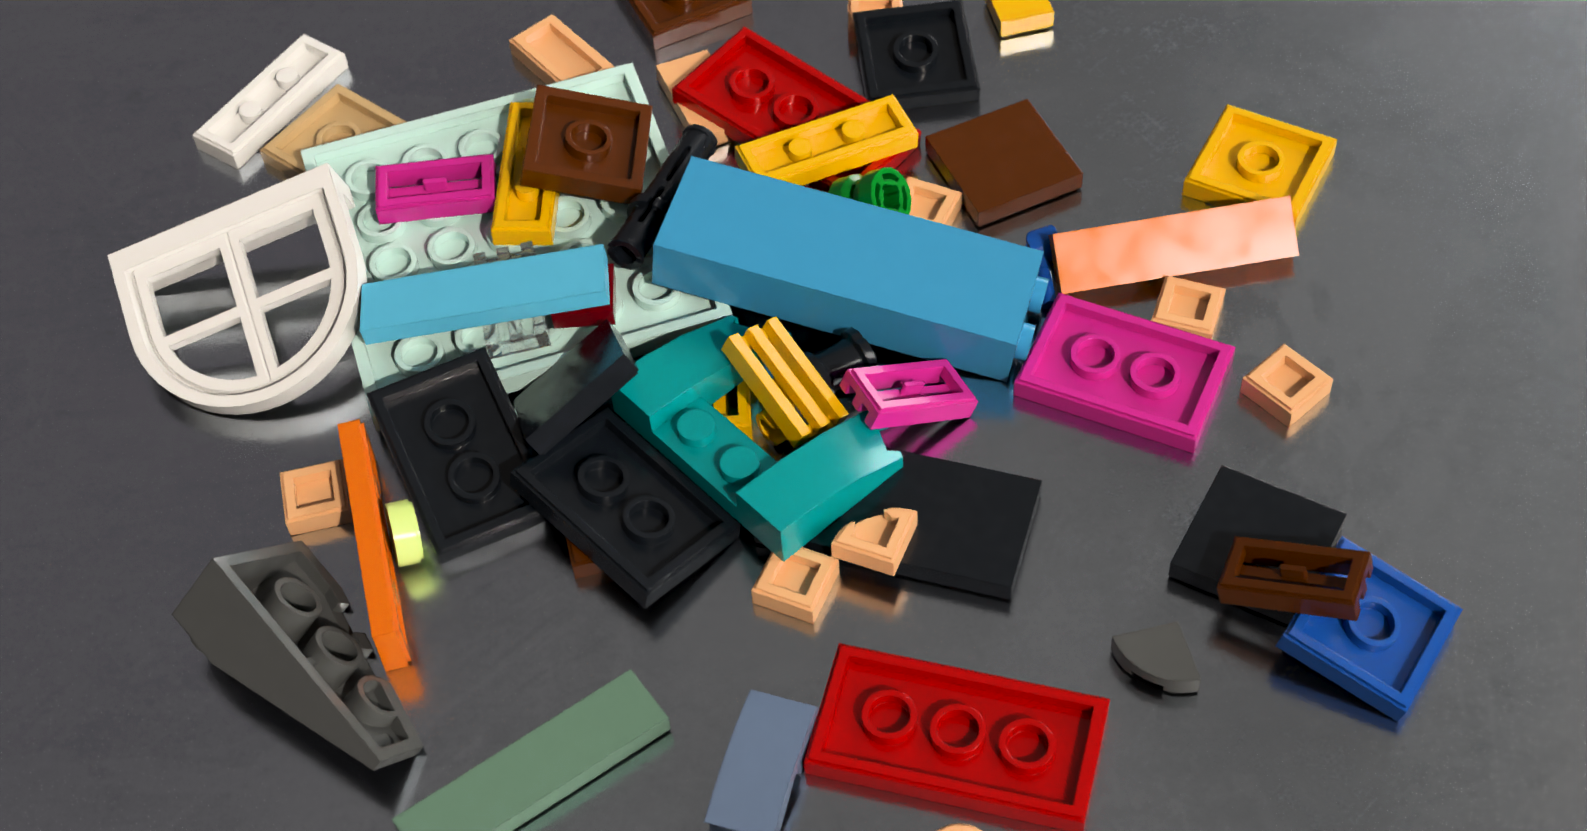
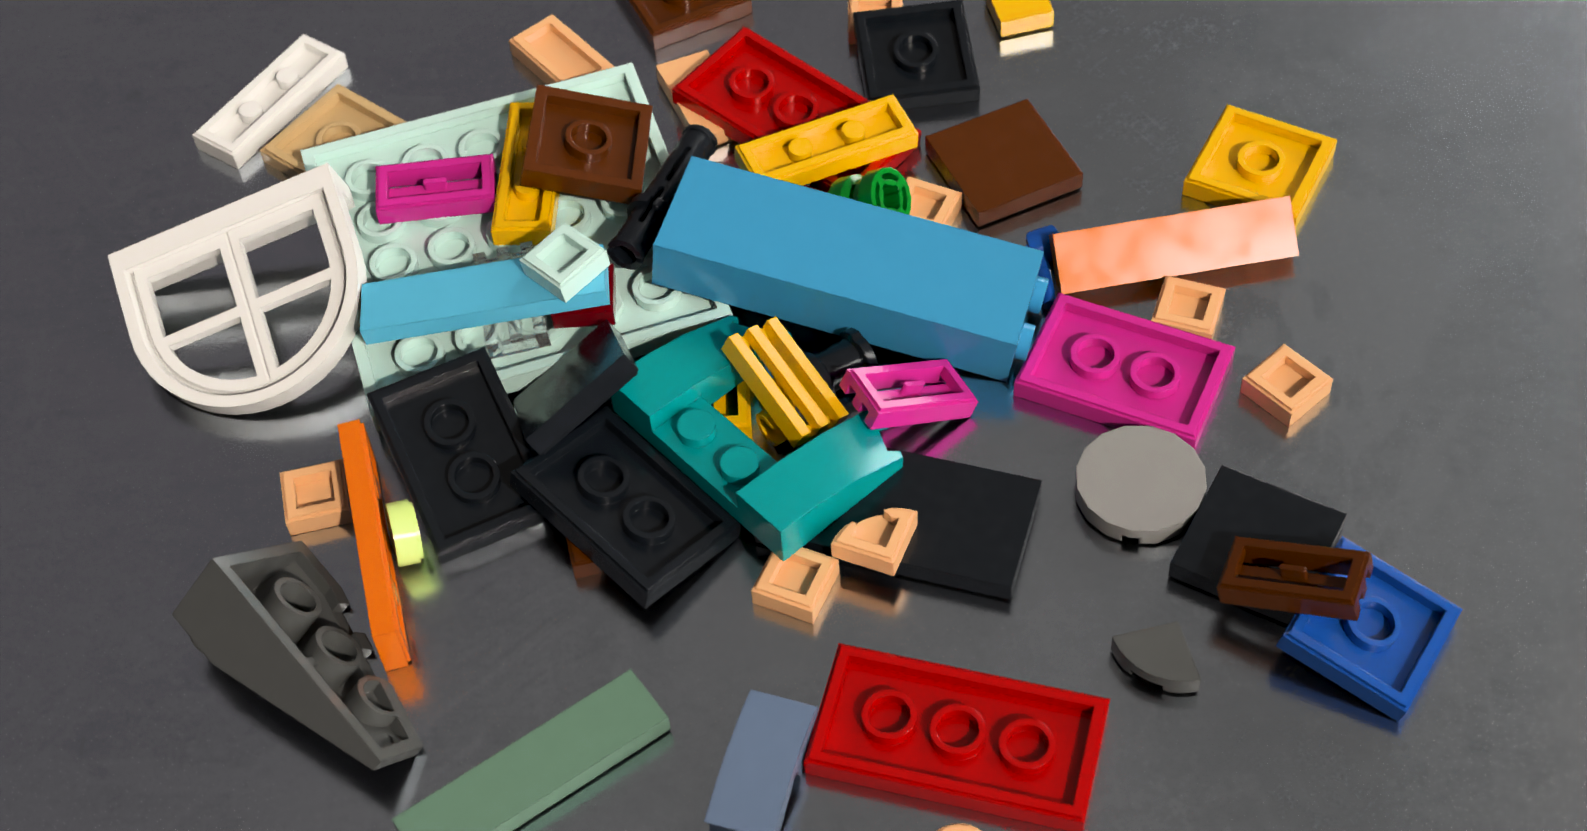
(565, 262): none -> light aqua tile
(1140, 484): none -> light grey tile

